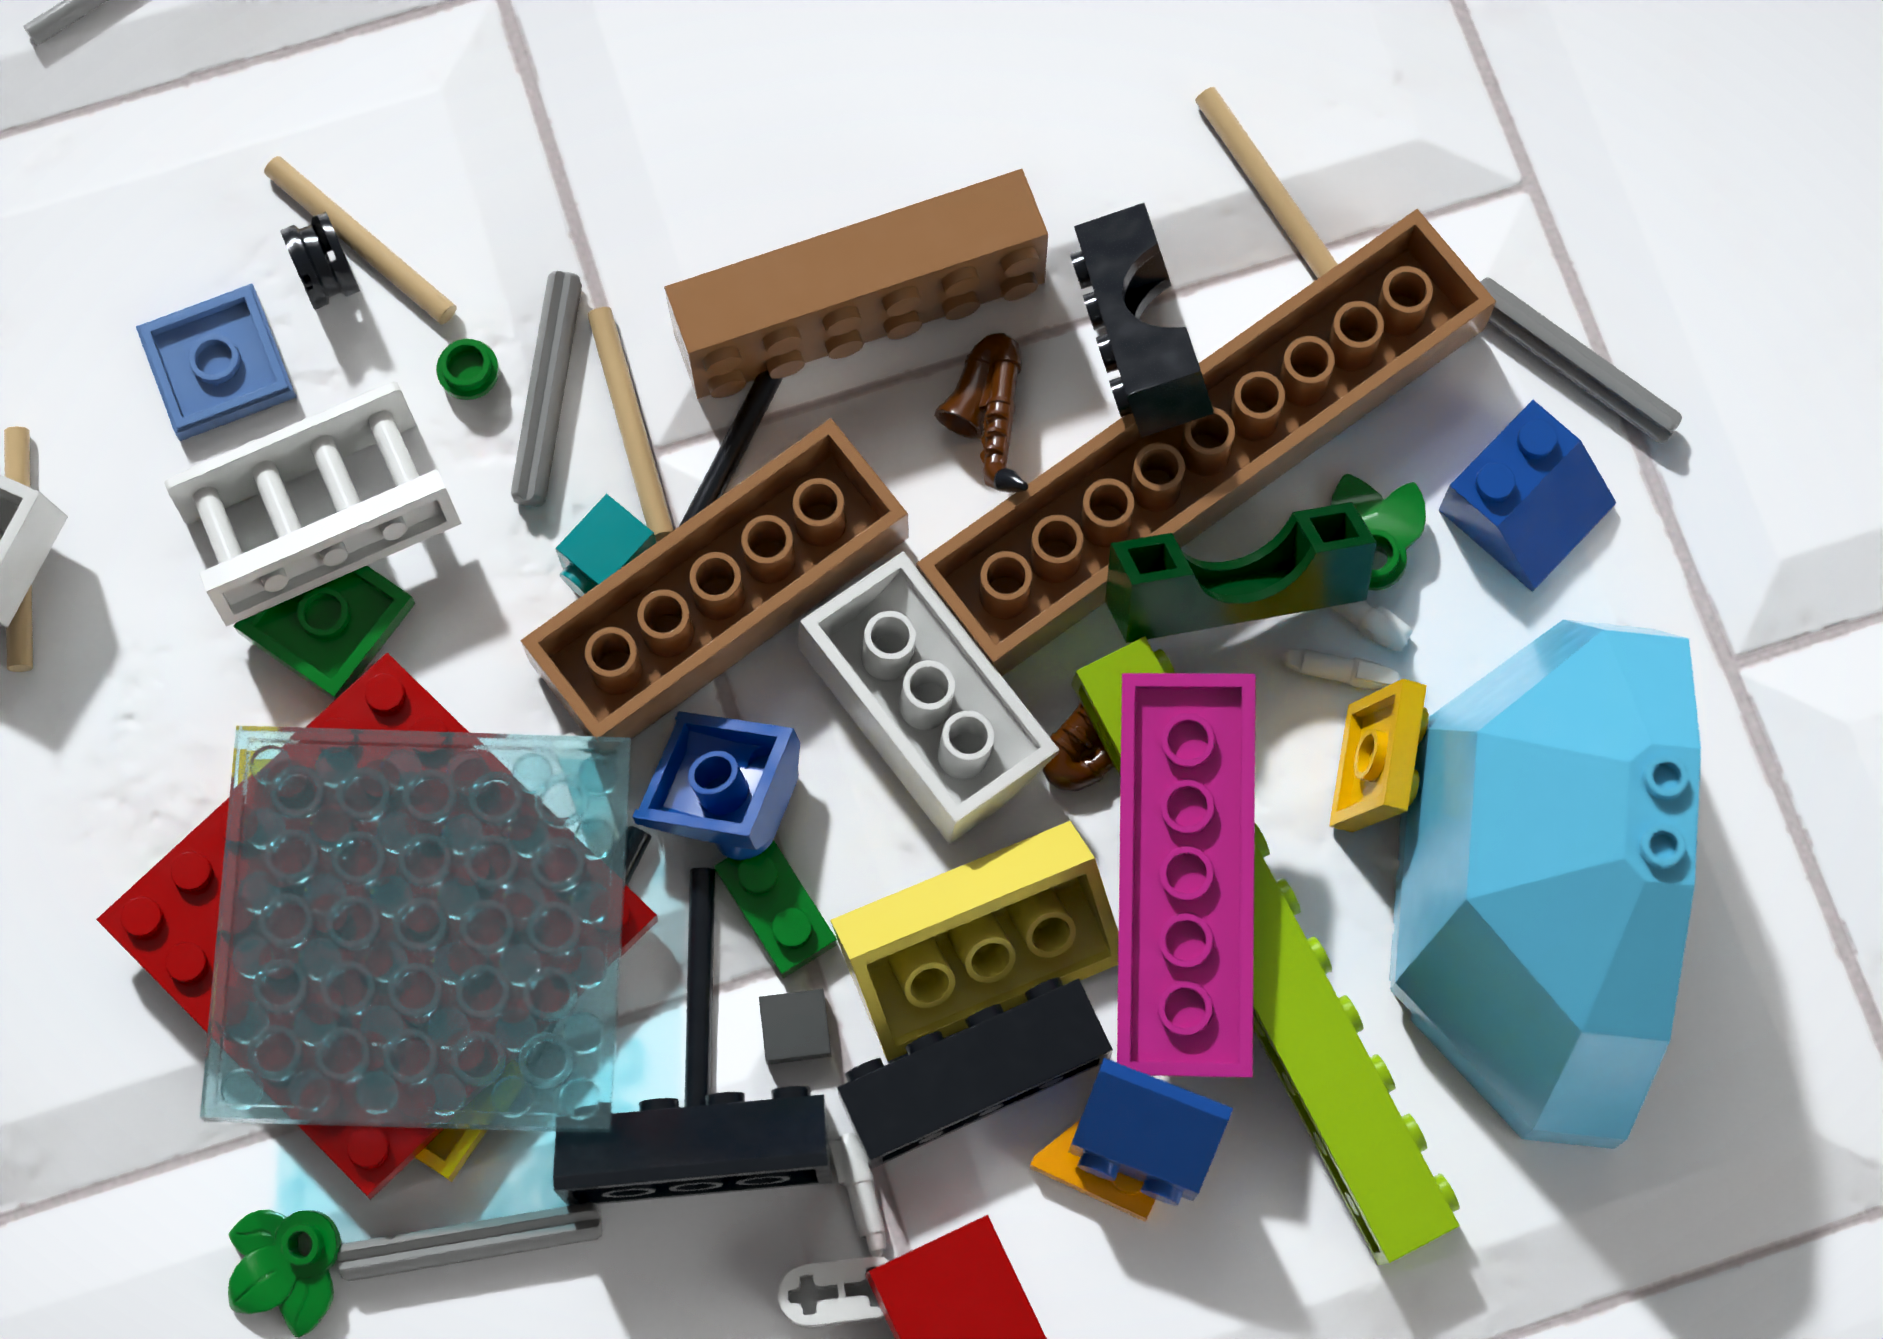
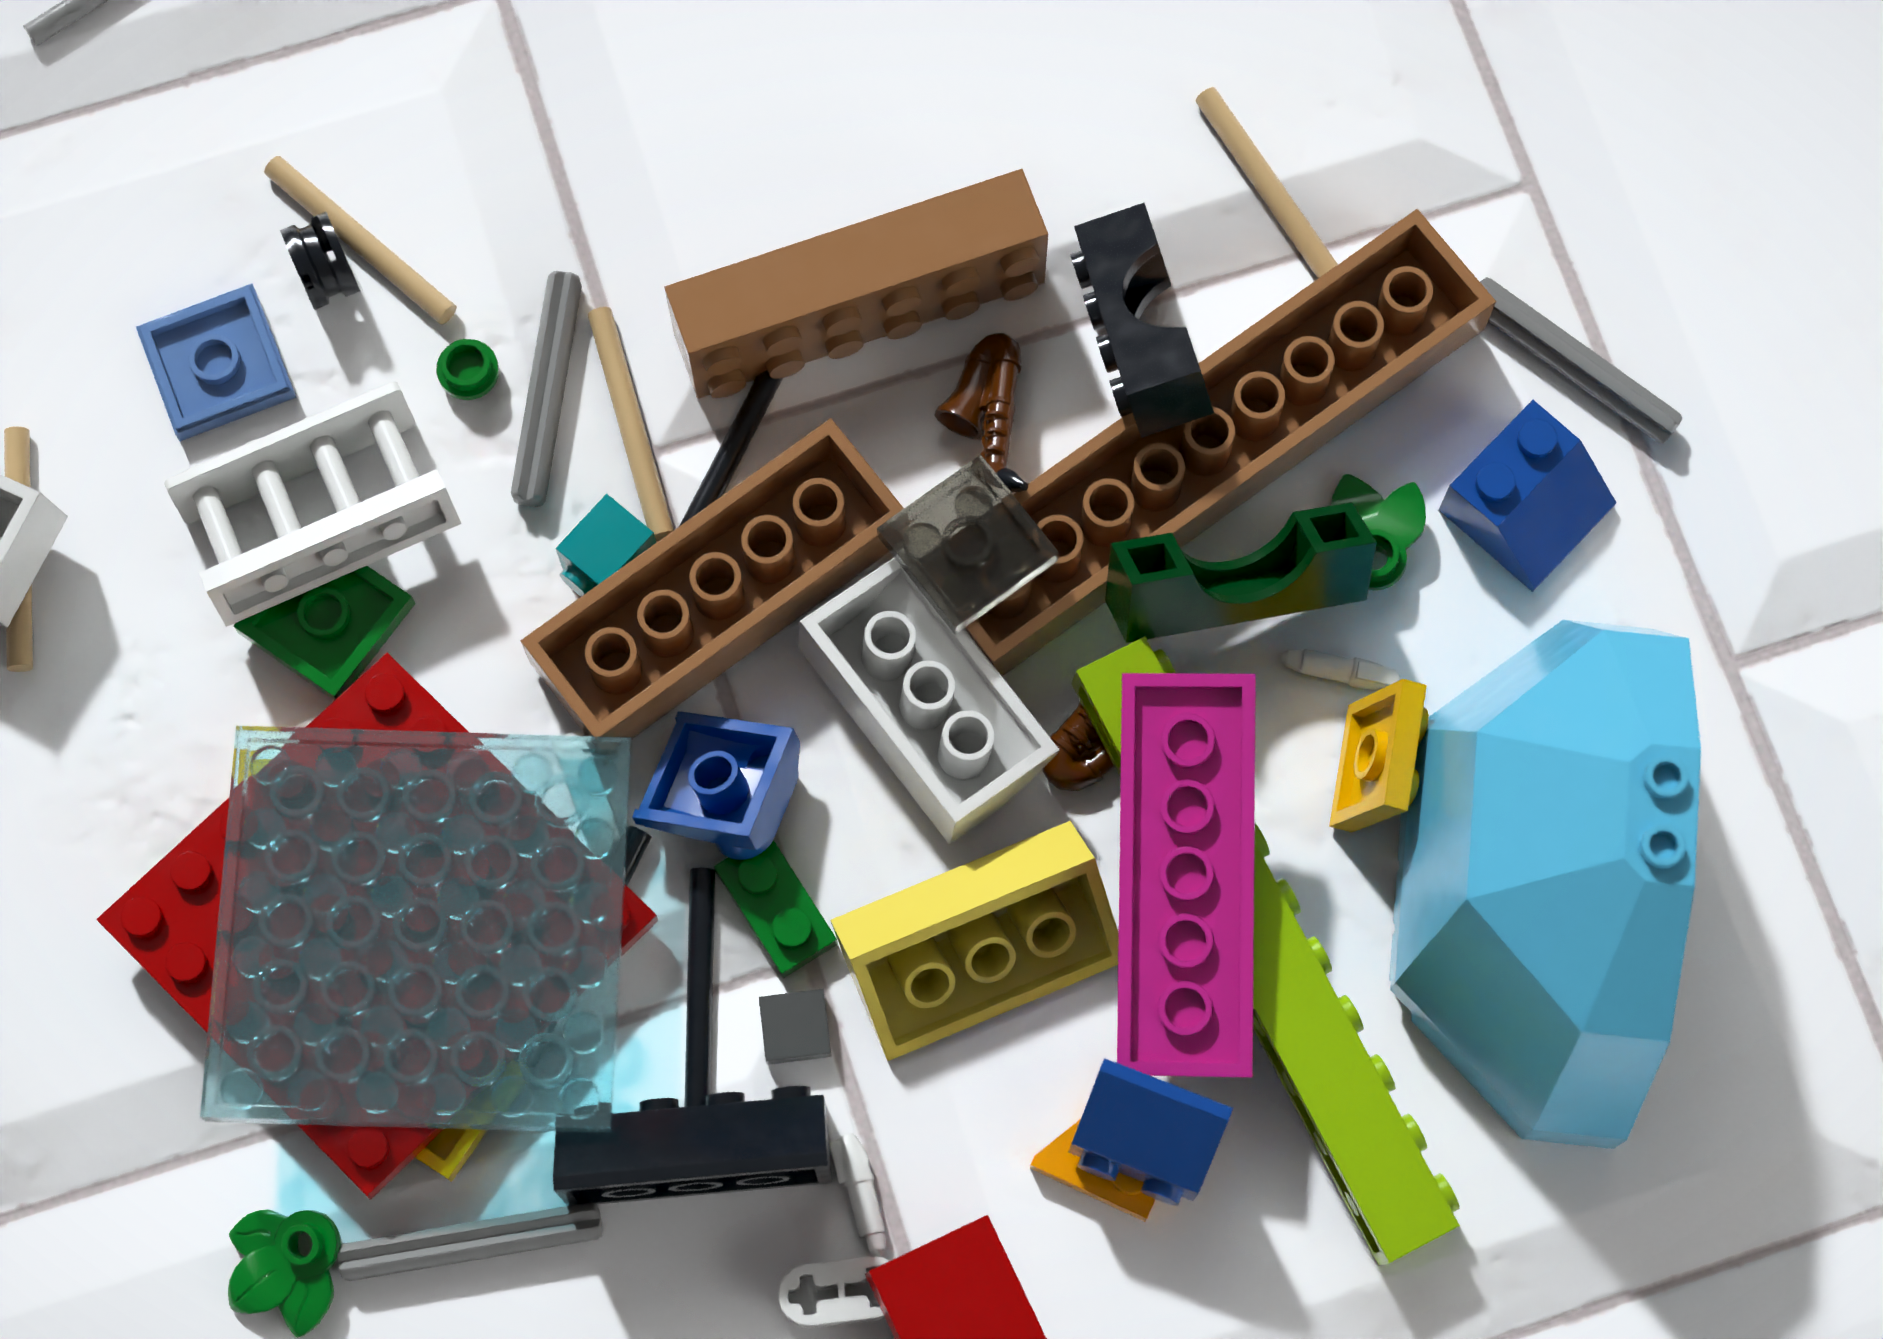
(967, 544): none -> clear smoke plate
(974, 1071): black brick -> none
(1377, 624): white piece -> none

